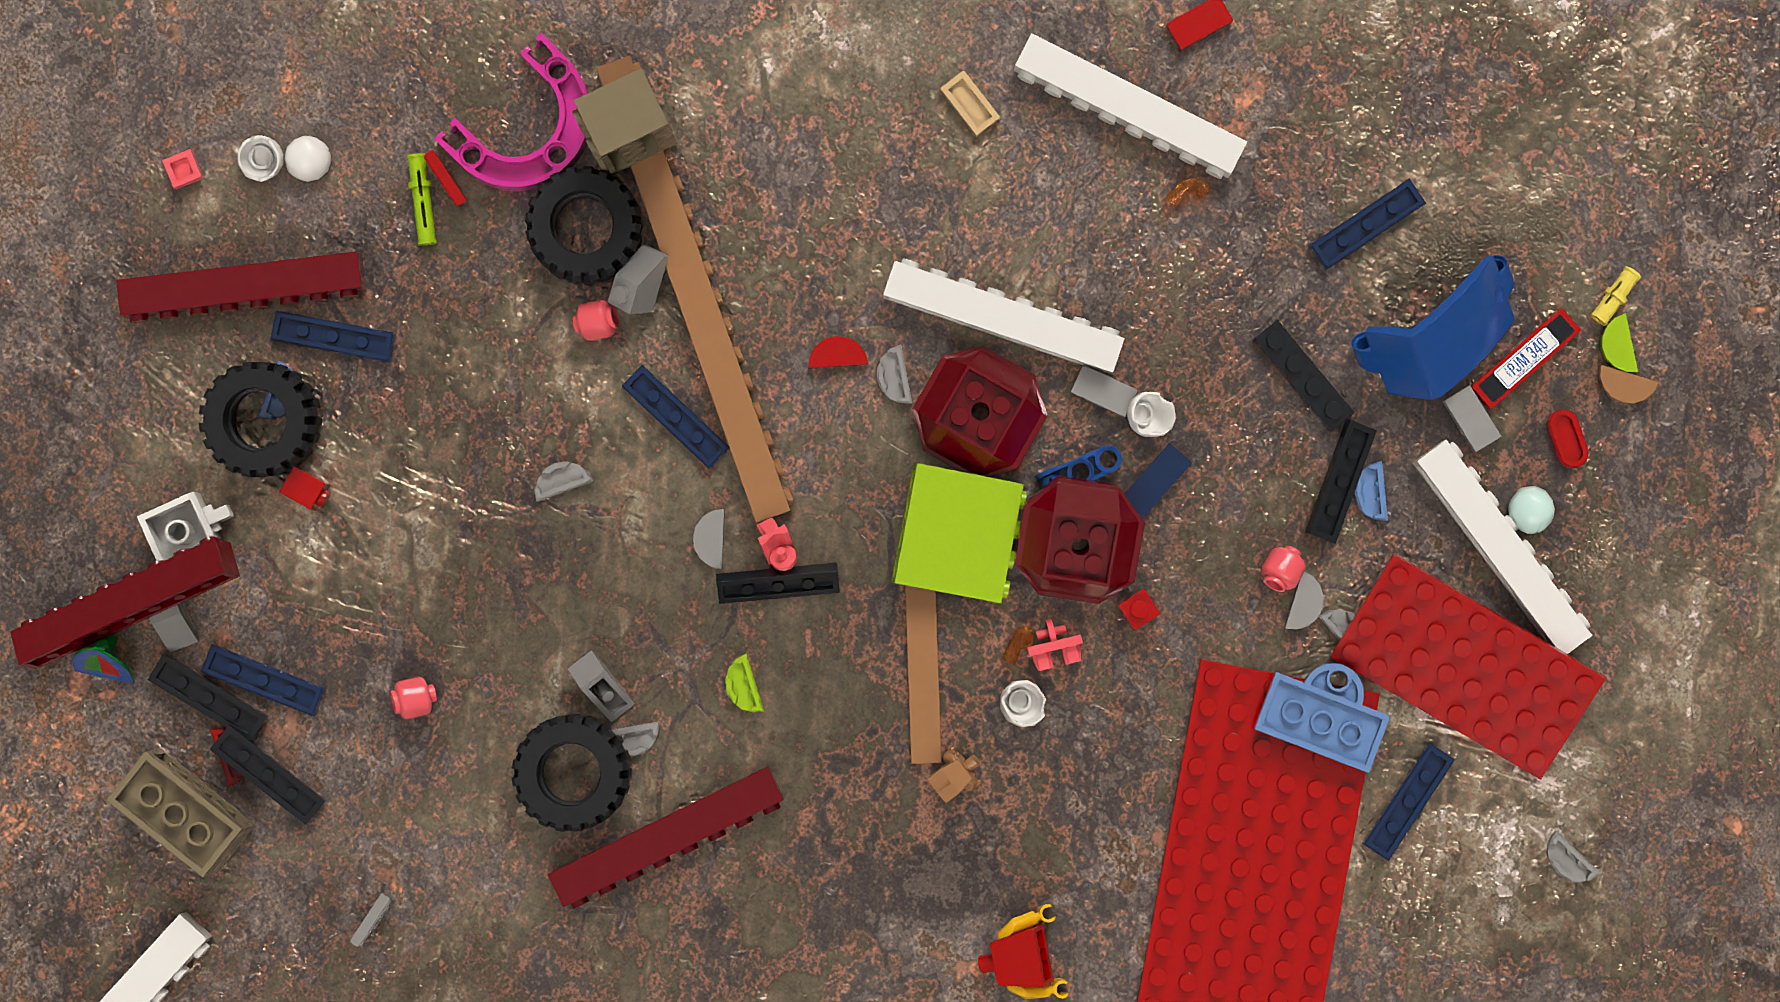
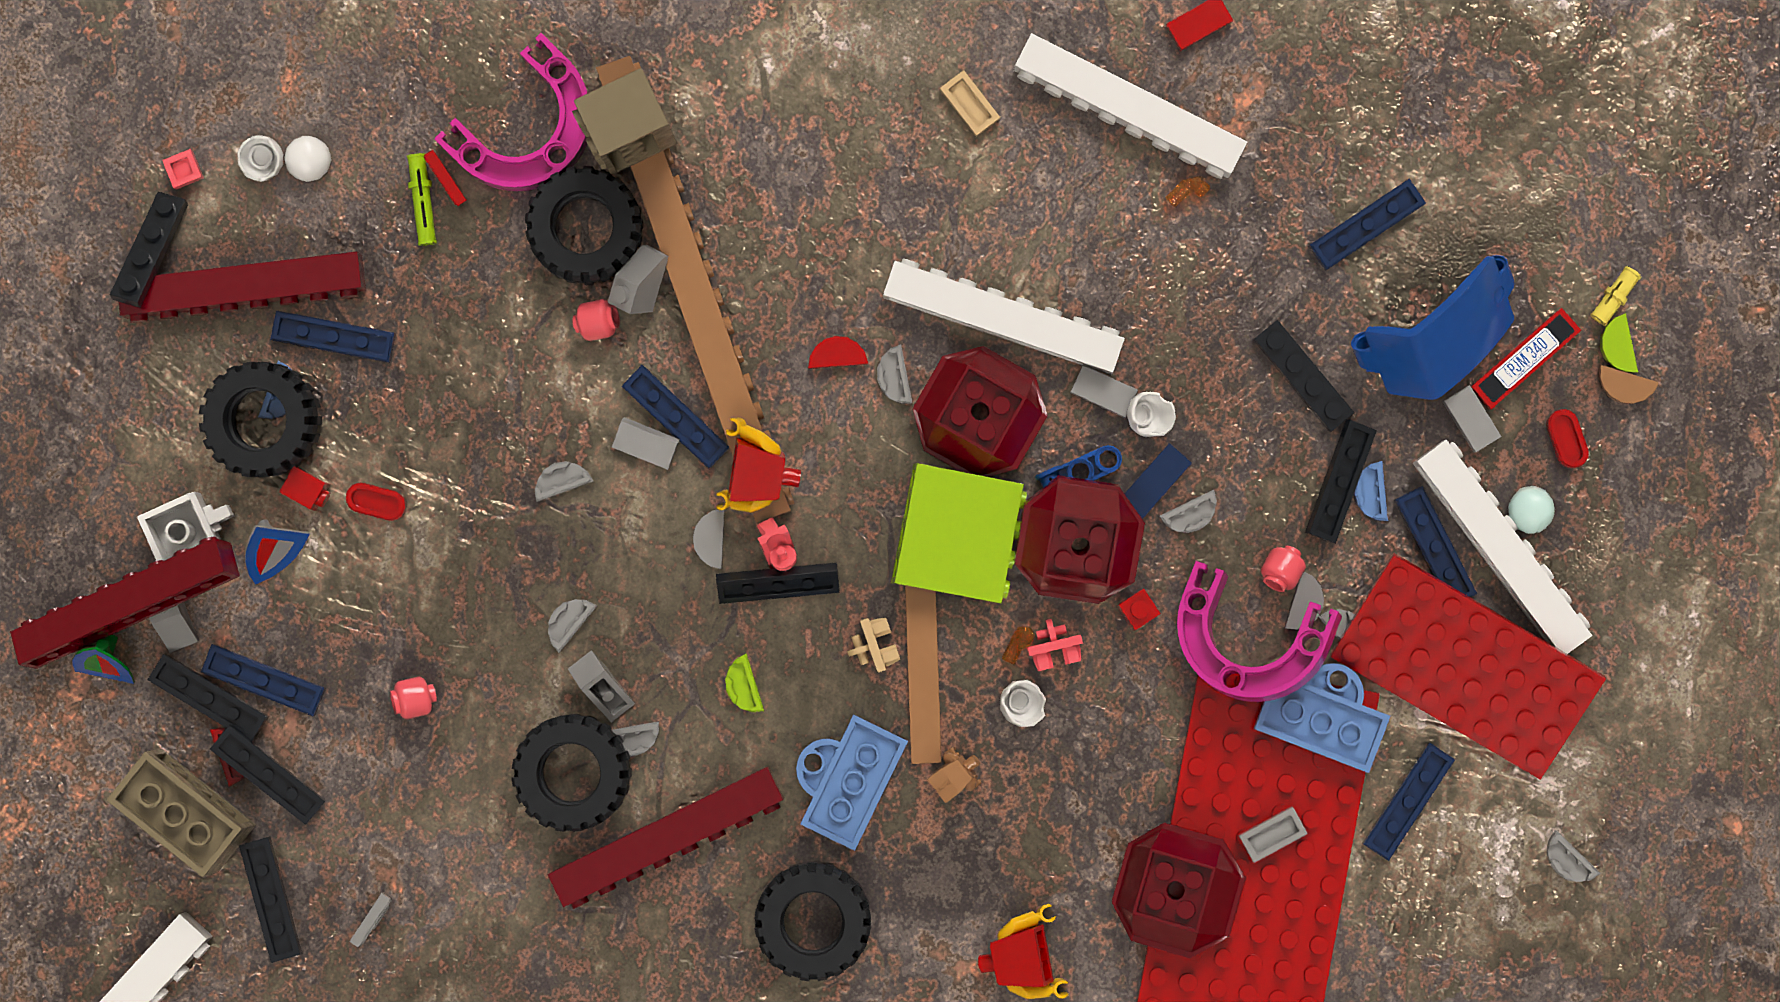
(148, 249): none -> black plate
(270, 899): none -> black plate
(271, 550): none -> shield
(376, 501): none -> red tile
(567, 621): none -> light grey tile
(645, 443): none -> light grey tile
(755, 471): none -> red torso
(812, 963): none -> black tyre
(849, 780): none -> medium blue plate
(873, 630): none -> tan hips
(1191, 515): none -> light grey tile
(1210, 882): none -> dark red piece
(1256, 683): none -> dark pink piece
(1272, 834): none -> light grey tile
(1433, 540): none -> dark blue tile

